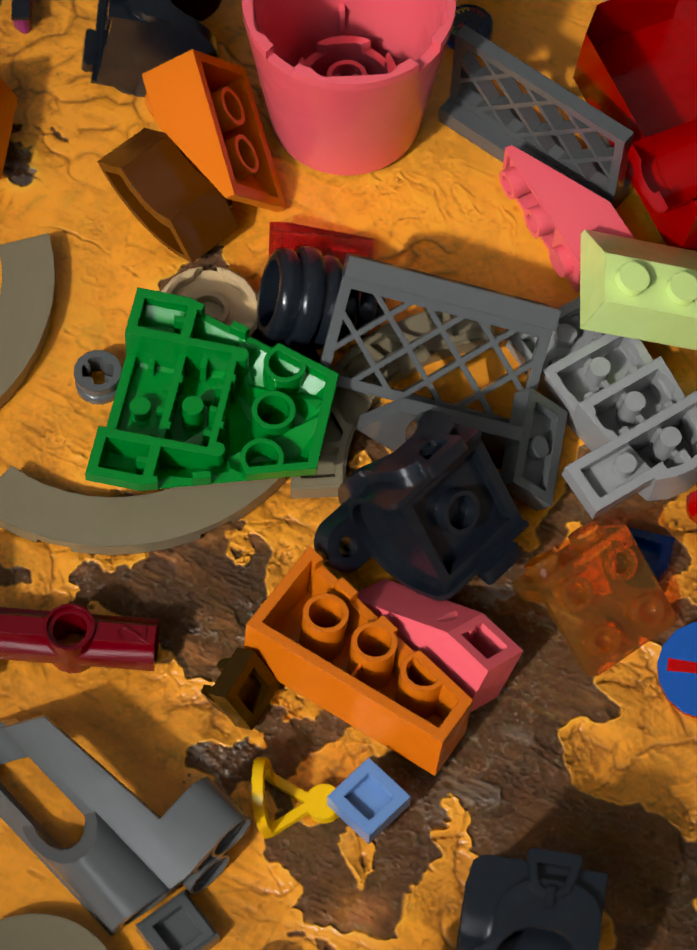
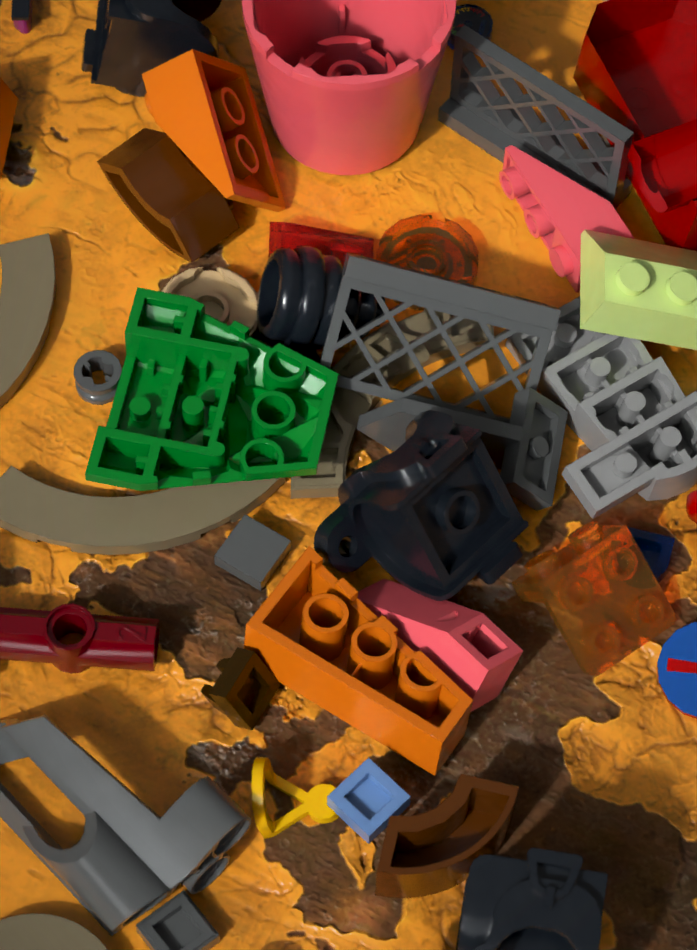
(252, 552): none -> dark grey tile
(431, 248): none -> clear orange tile
(438, 846): none -> reddish brown brick

